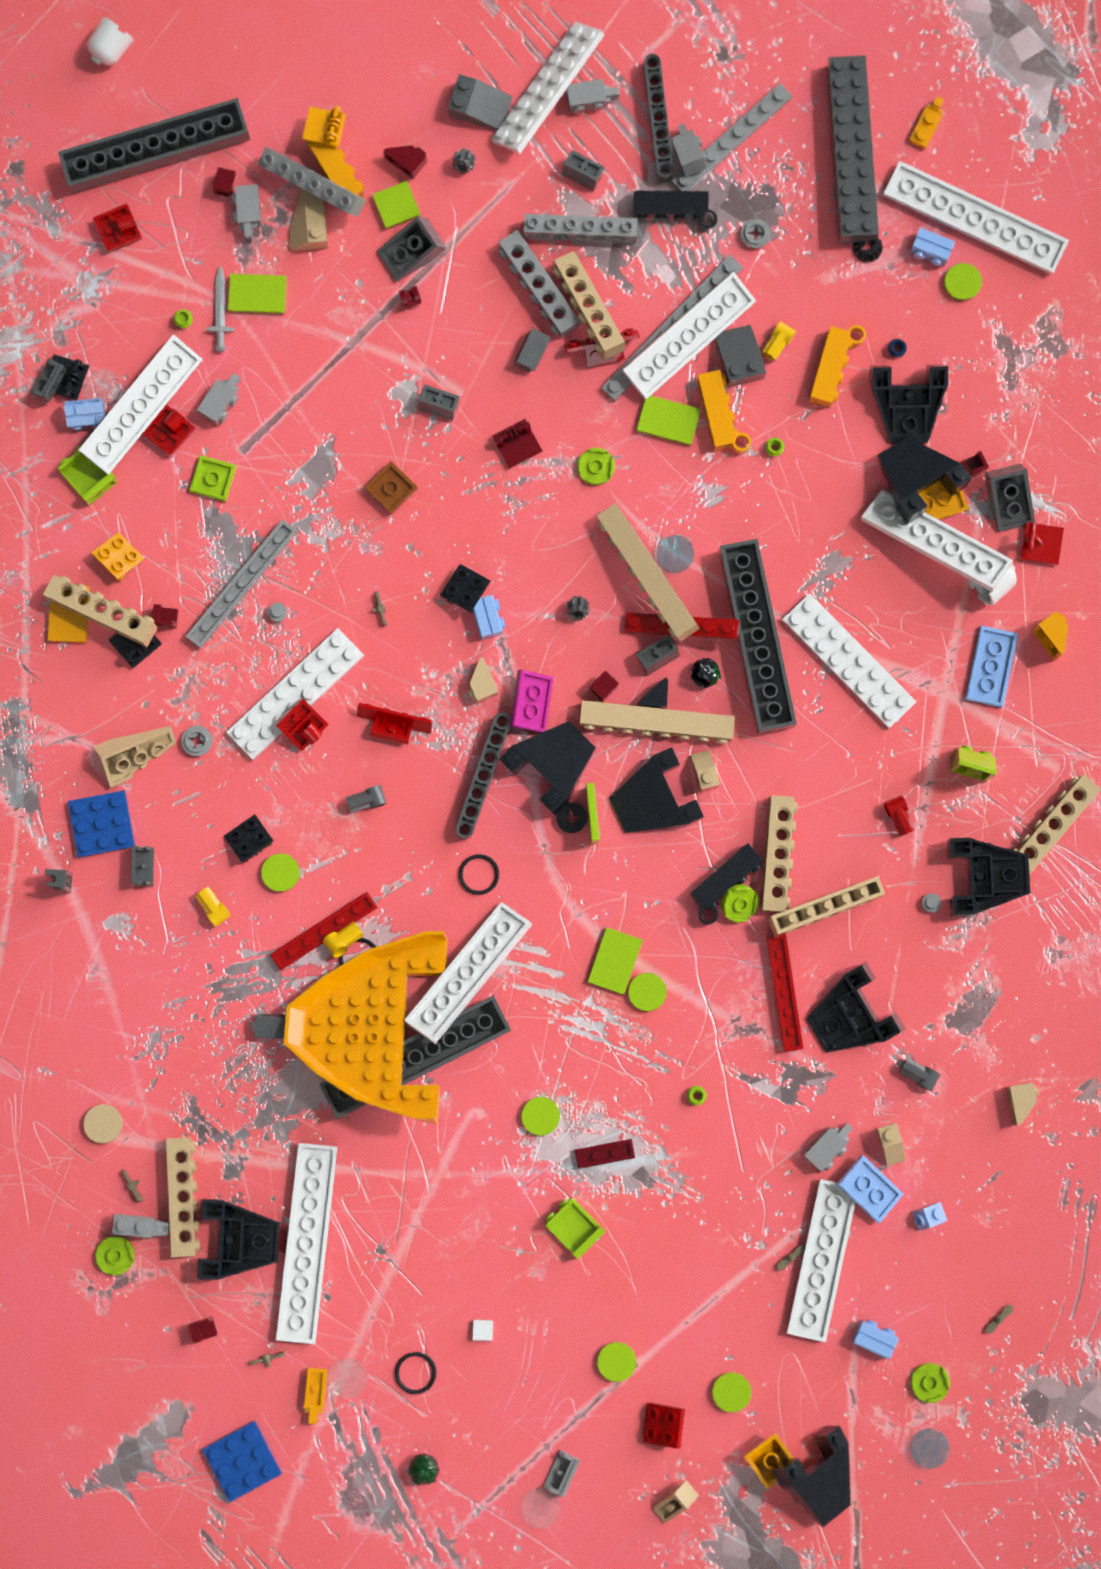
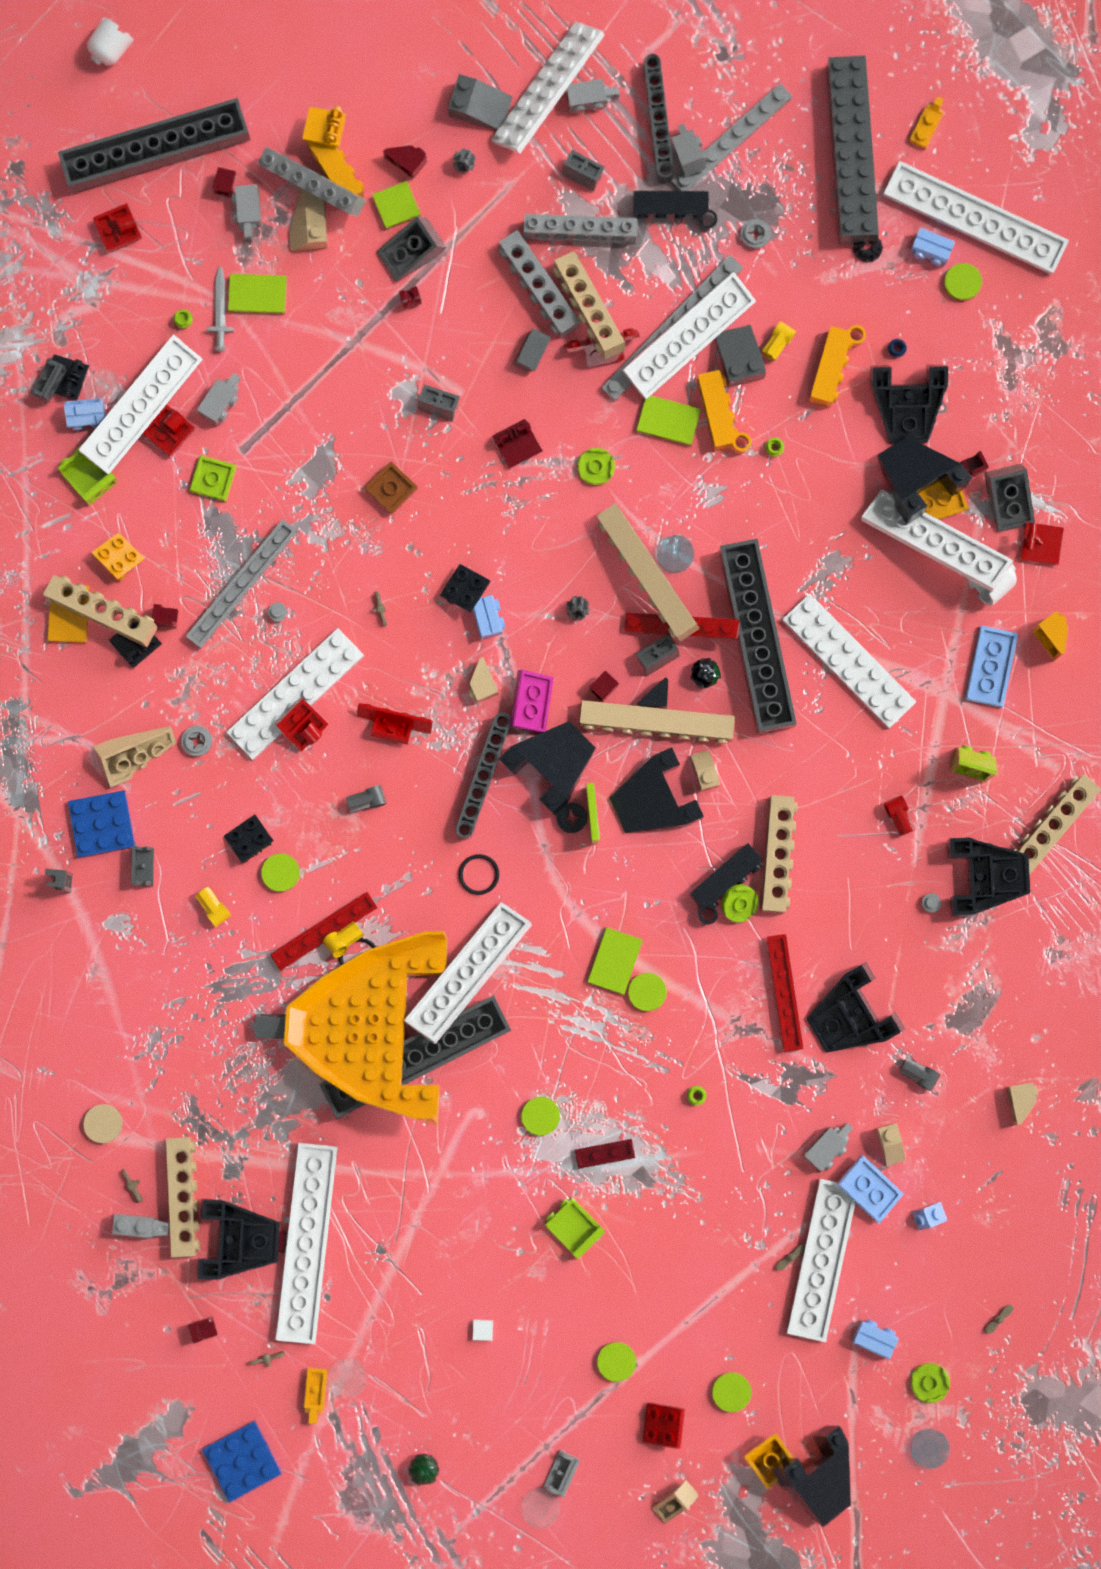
(115, 1255): lime tile -> none
(433, 1375): black tyre -> none
(826, 906): tan brick -> none

